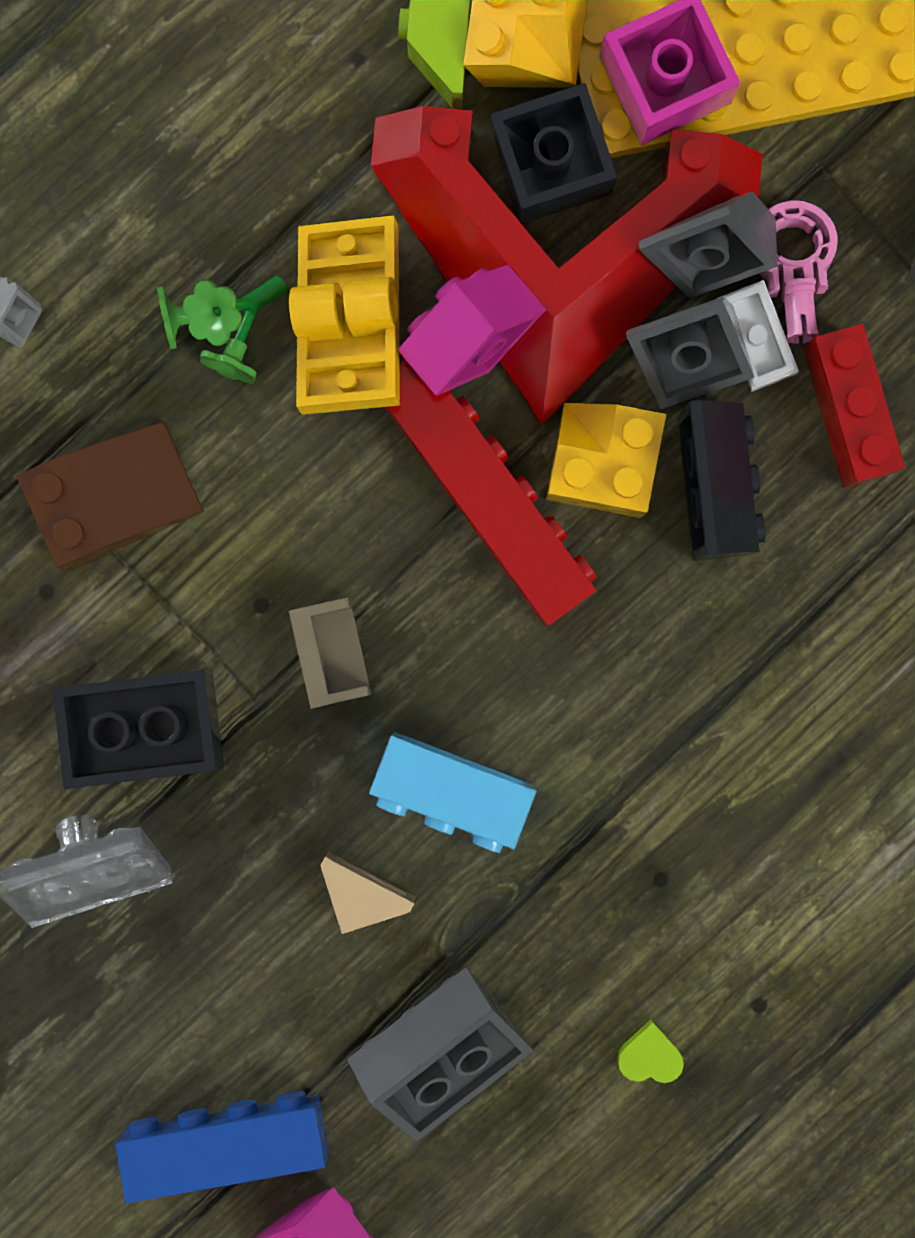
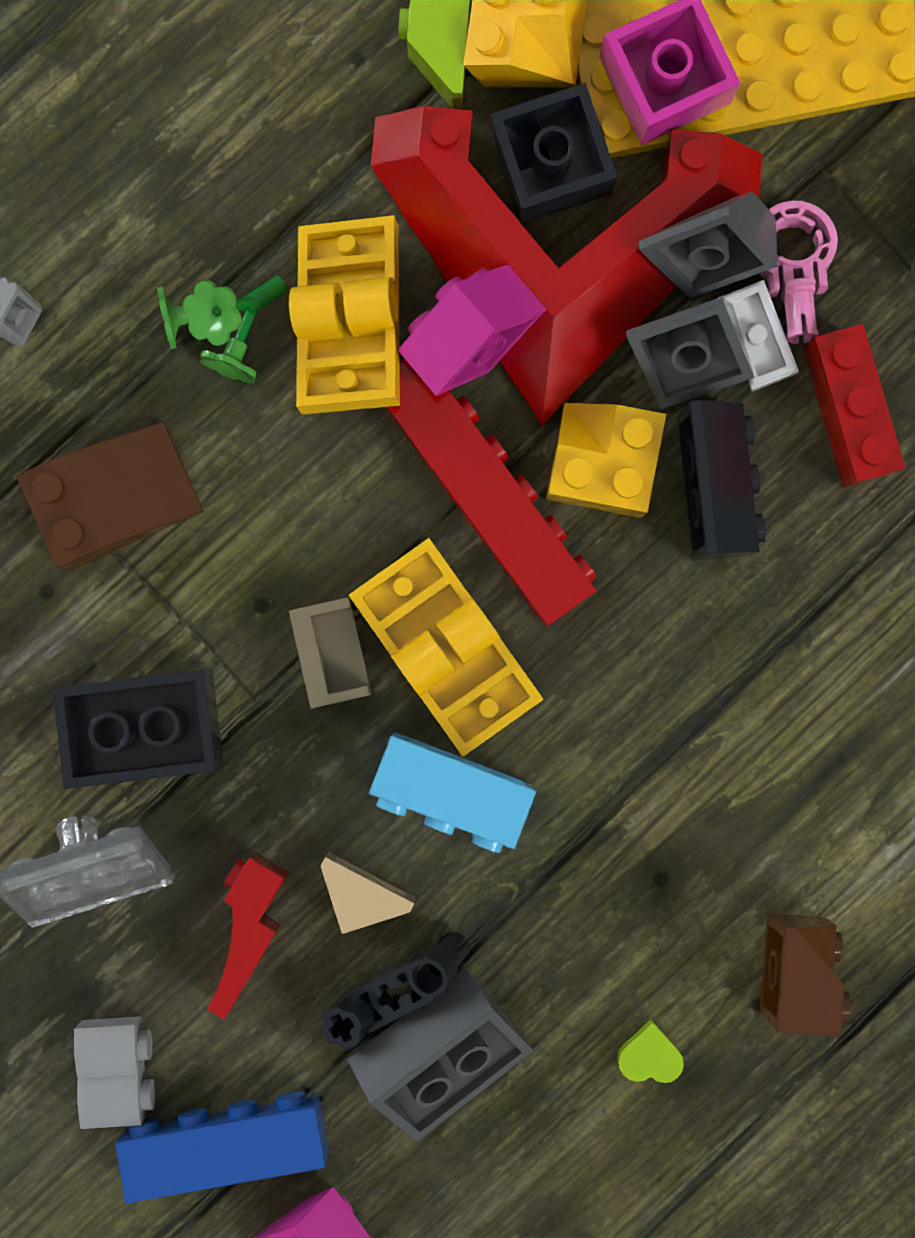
(112, 1072): none -> light grey brick
(251, 893): none -> red slope
(369, 1005): none -> black beam
(445, 647): none -> yellow plate
(798, 976): none -> reddish brown slope

